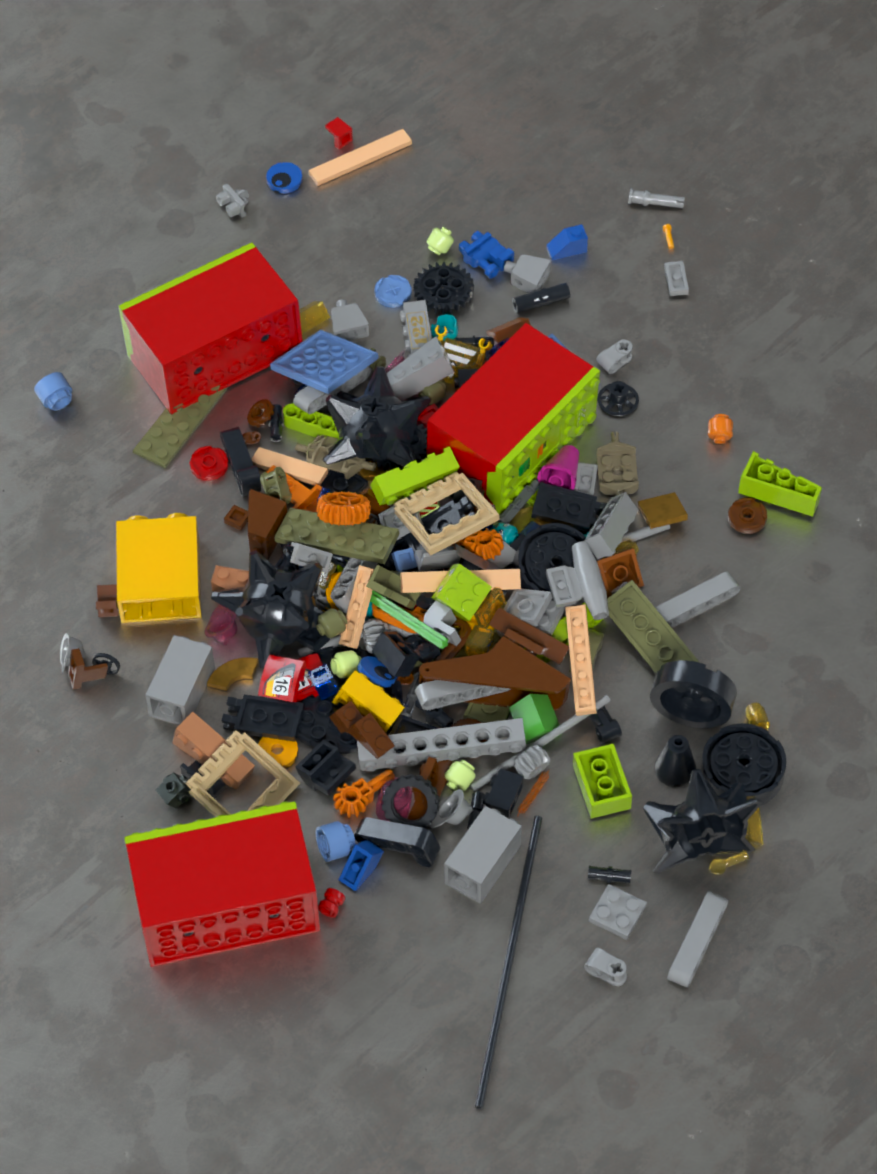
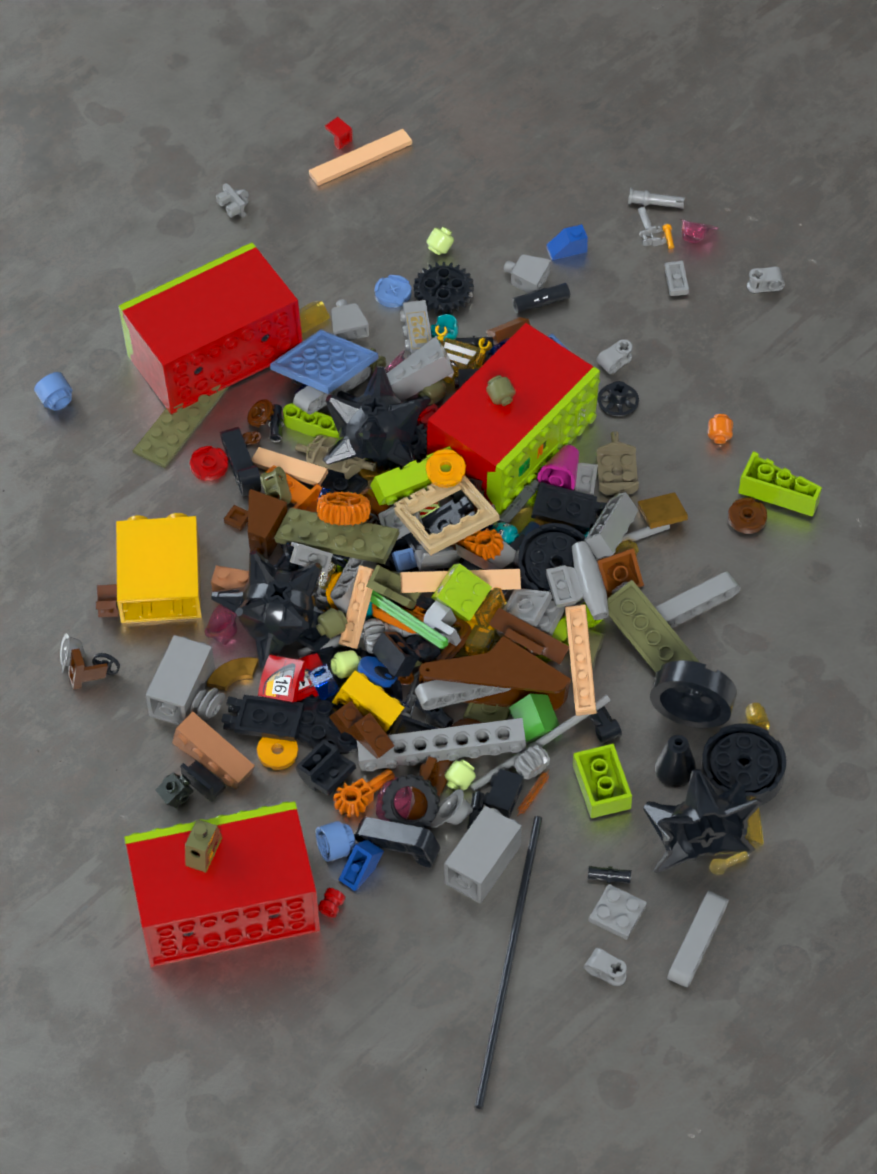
(204, 841): none -> olive torso
(207, 704): none -> light grey piece
(225, 757): tan hinge -> none
(284, 177): blue tile -> none
(449, 478): none -> light orange tile
(483, 249): blue hips -> none
(500, 390): none -> olive head
(650, 230): none -> light grey piece
(694, 231): none -> clear pink piece
(767, 280): none -> light grey piece

